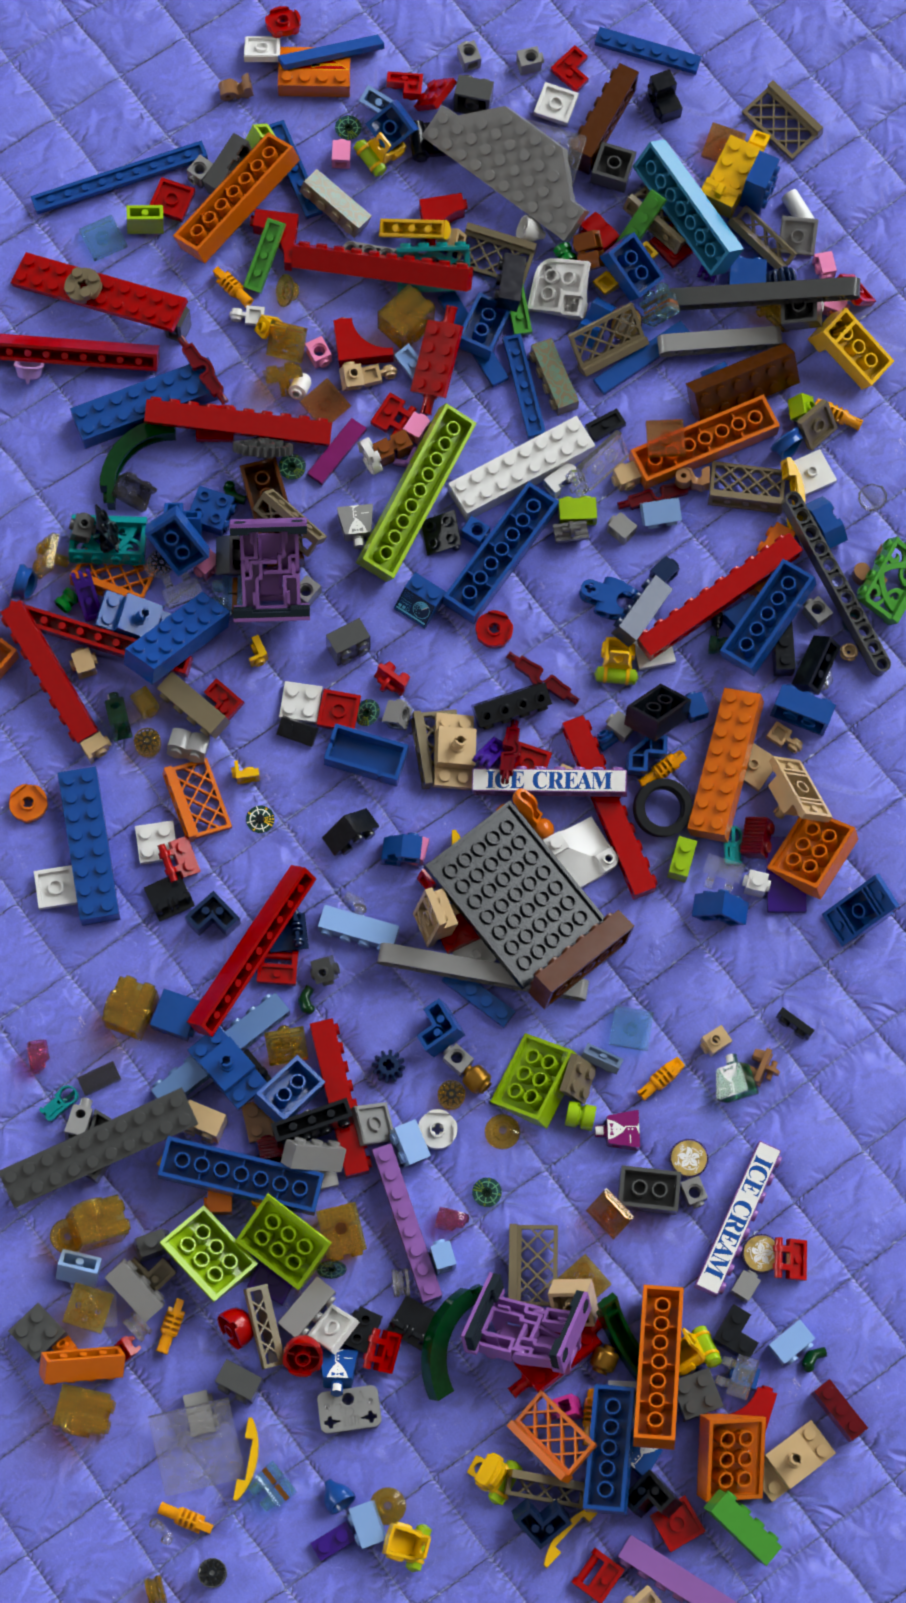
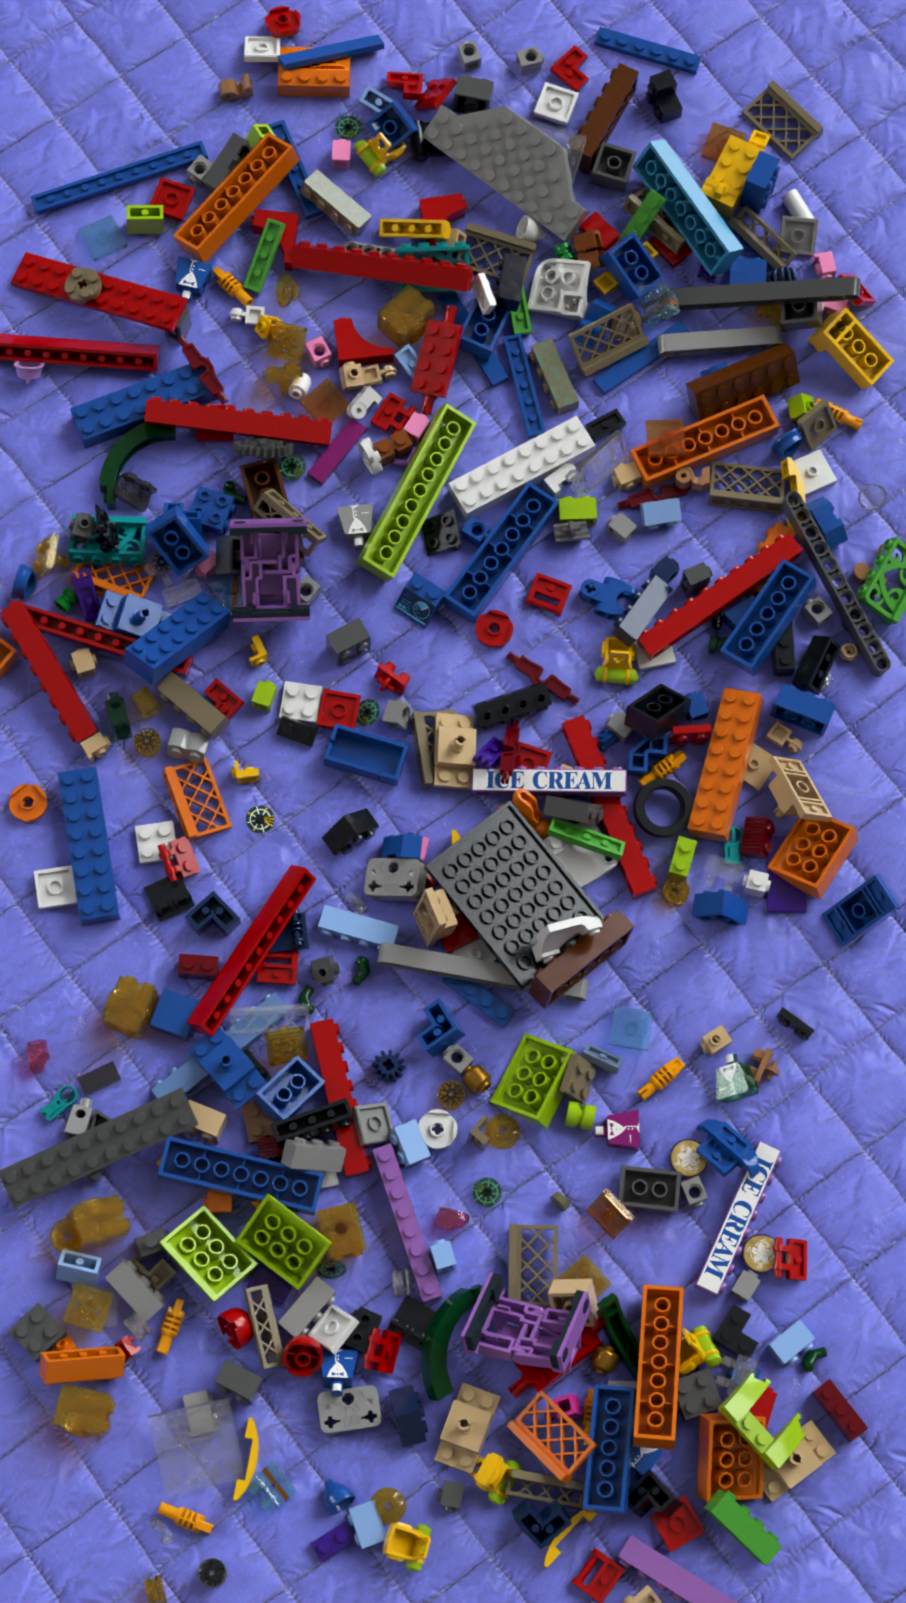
(192, 277): none -> blue torso
(198, 967): none -> dark red brick
(264, 695): none -> lime brick
(268, 1011): none -> clear fence
(362, 402): none -> white leg
(363, 968): none -> dark green arm
(395, 879): none -> light grey axle
(408, 1415): none -> dark blue brick
(451, 1496): none -> dark grey brick
(467, 1428): none -> tan brick
(477, 1136): none -> dark tan panel
(483, 293): none -> white plate
(551, 589): none -> red plate
(556, 934): none -> white slope
(560, 1201): none -> olive tile
(573, 809): none -> dark grey brick
(586, 838): none -> bright green plate
(675, 891): none -> clear yellow wheel
(690, 734): none -> red plate
(695, 579): none -> dark grey brick
(726, 1148): none -> blue plate
(736, 1410): none -> lime wedge

